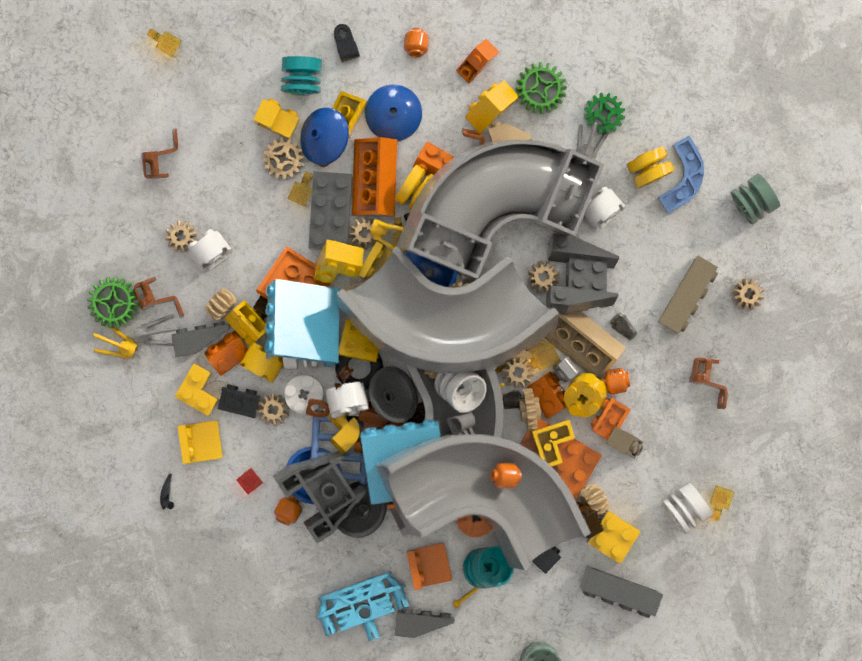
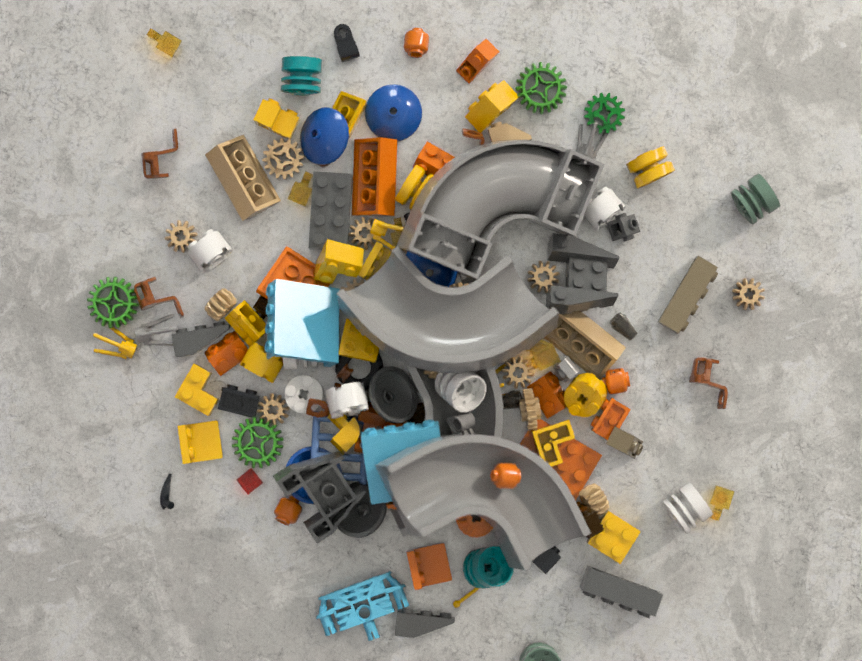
(242, 177): none -> tan slope
(242, 449): none -> bright green gear
(623, 227): none -> dark grey brick
(692, 178): medium blue plate -> none

